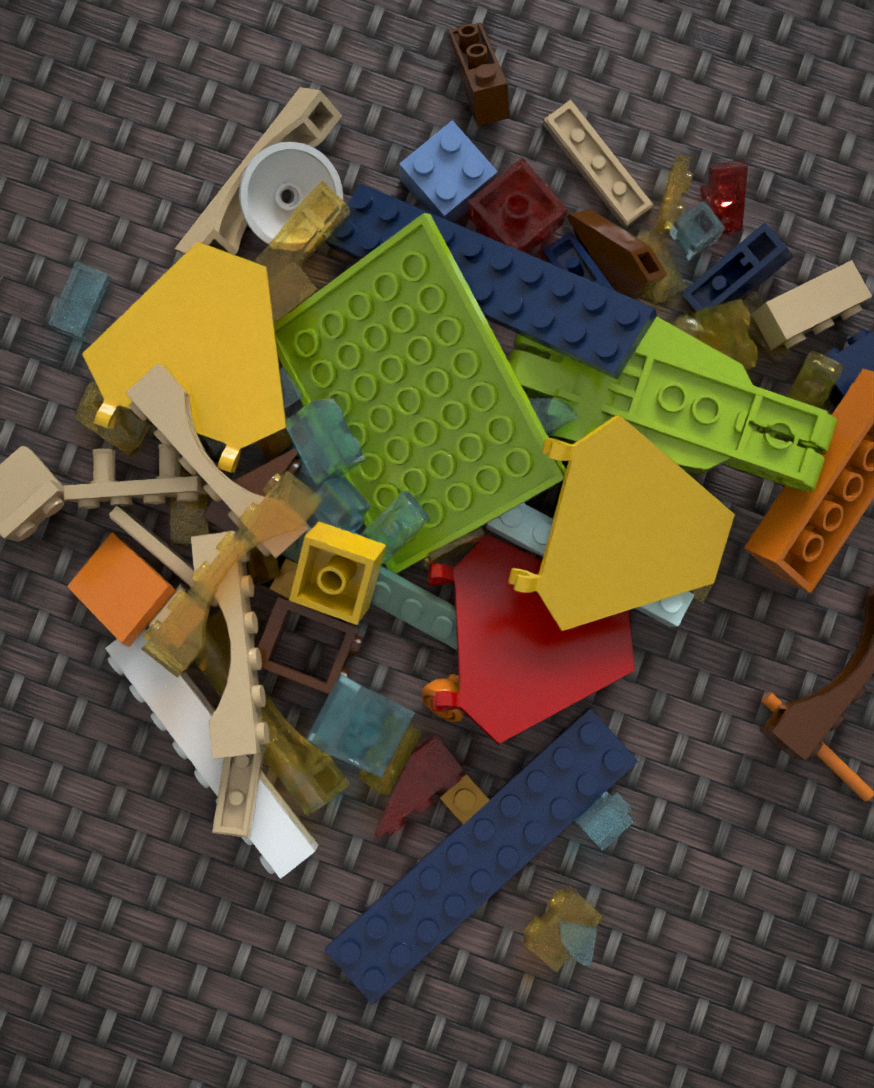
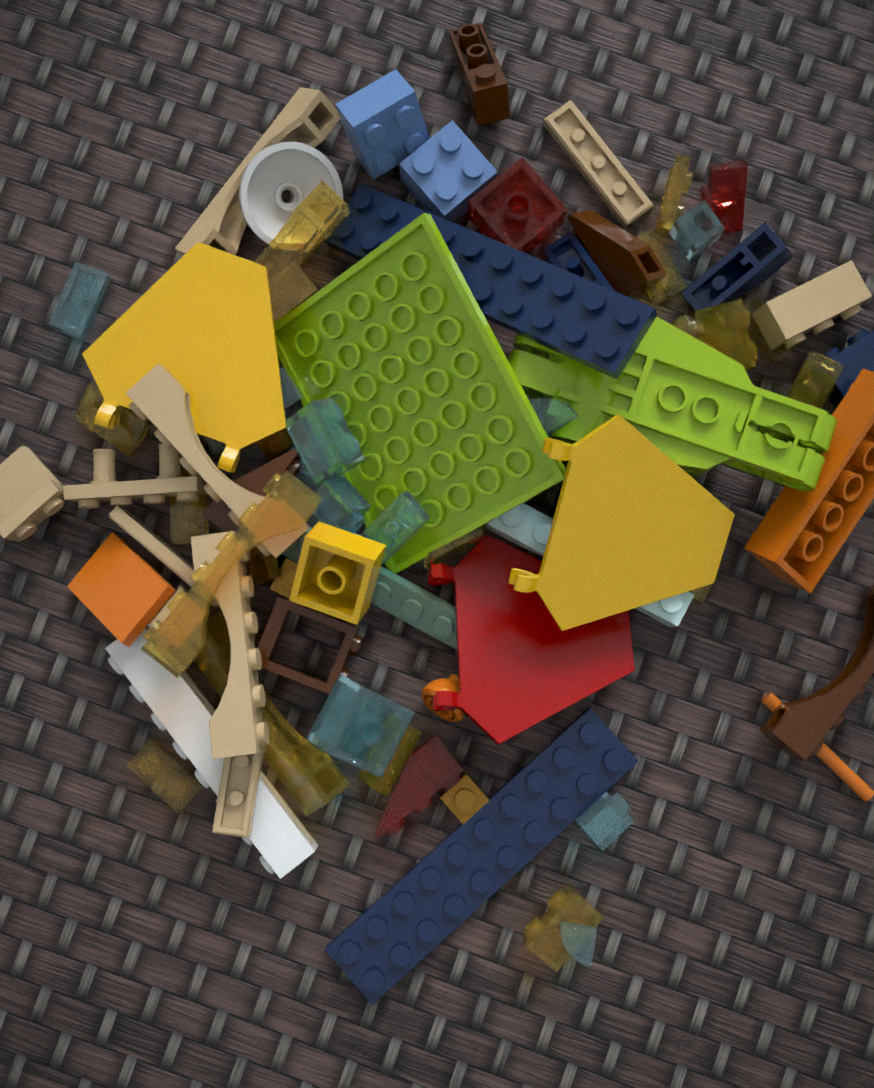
(165, 775): none -> clear yellow plate
(383, 123): none -> medium blue brick

